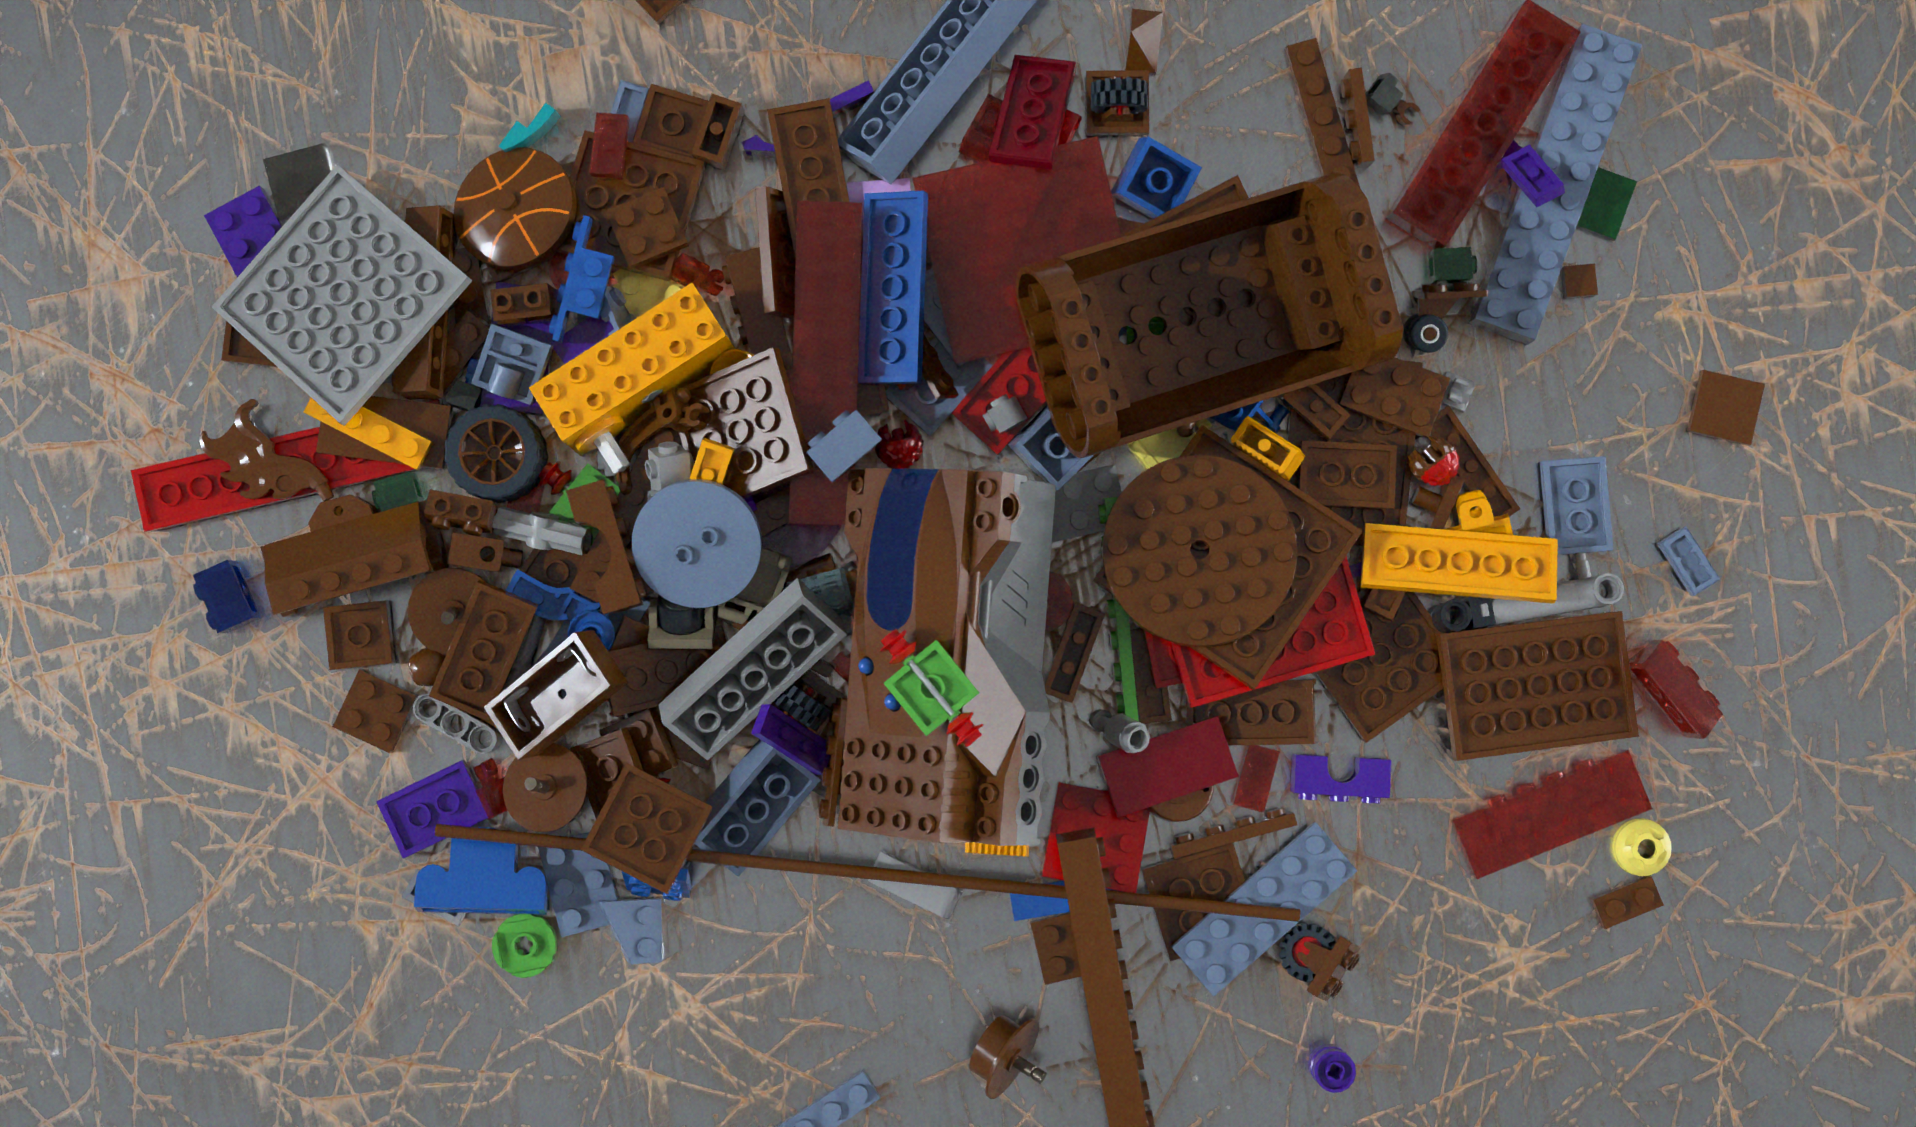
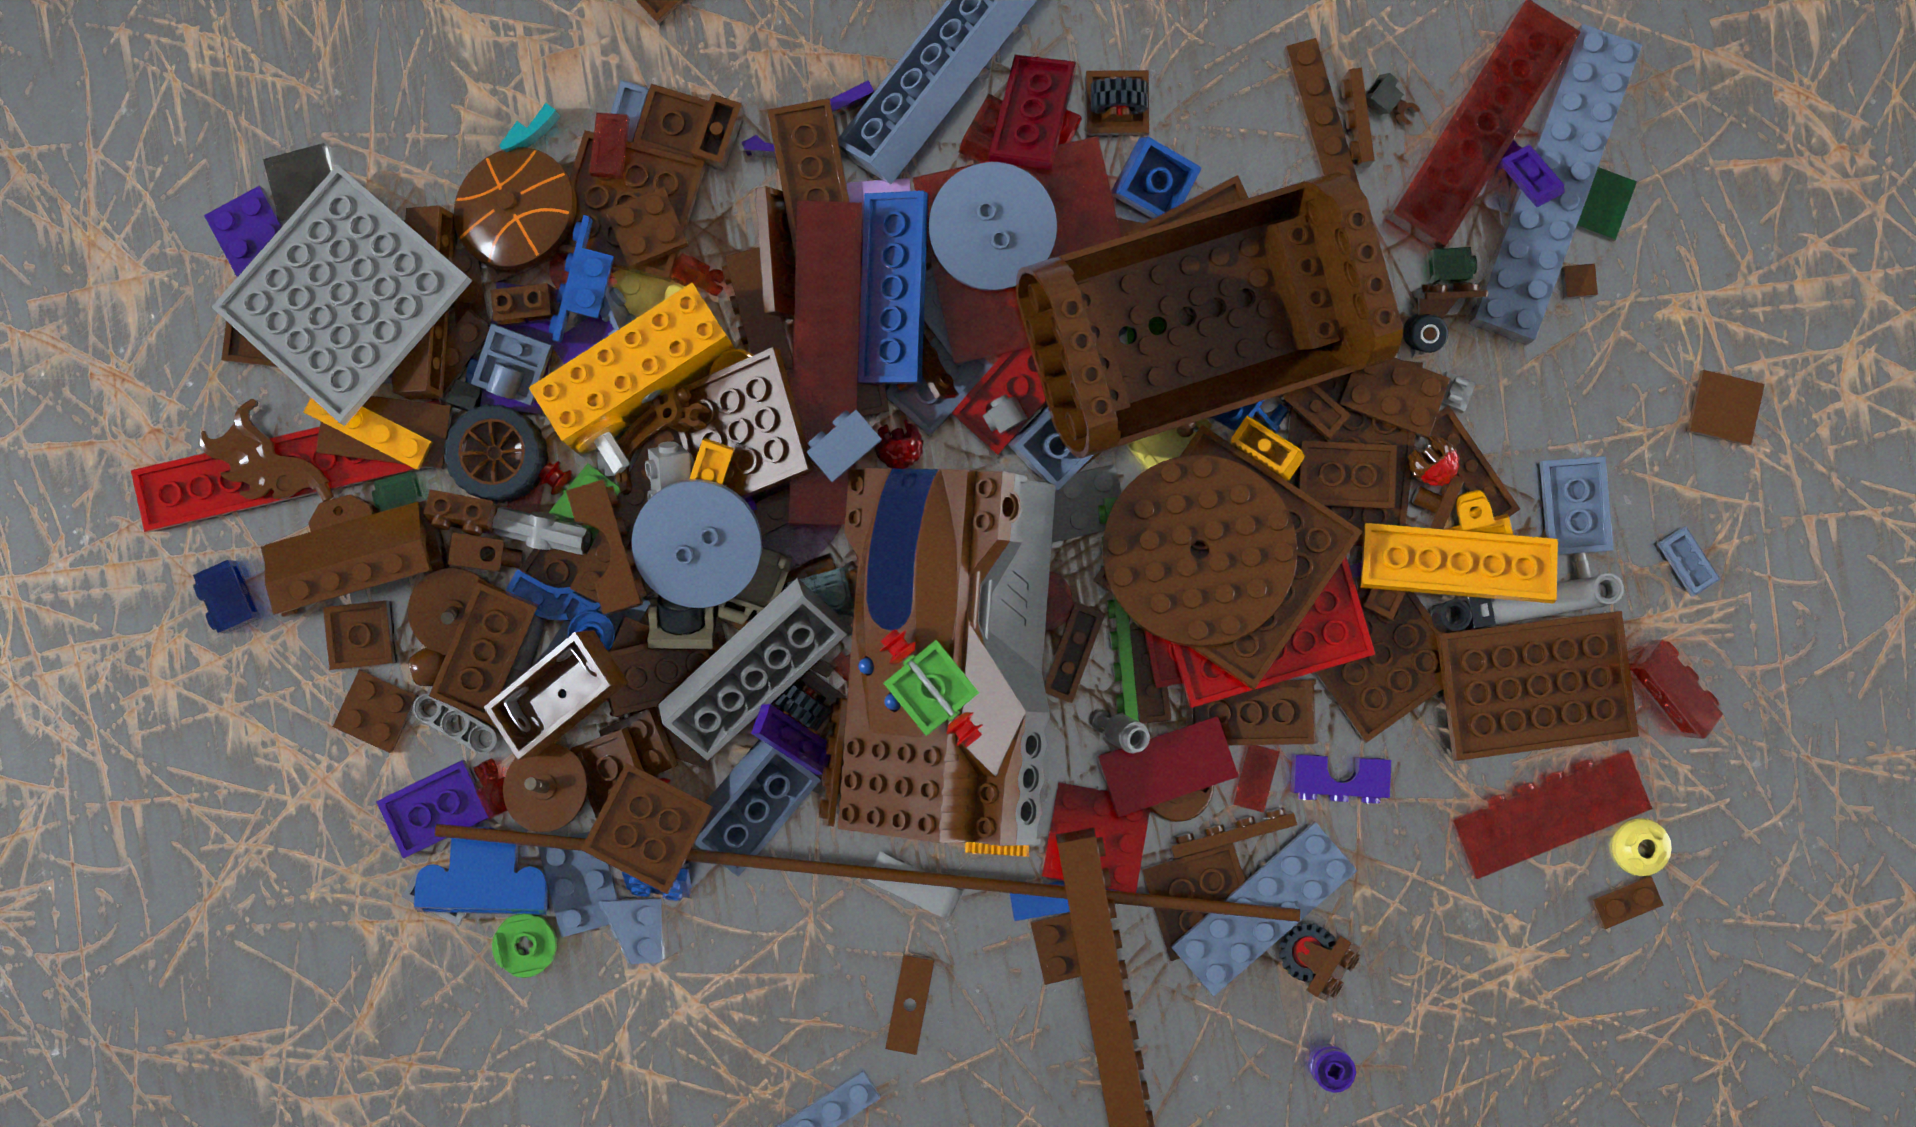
(907, 1022): none -> reddish brown tile
(991, 225): none -> sand blue plate
(1004, 1054): reddish brown piece -> none
(1144, 40): reddish brown slope -> none

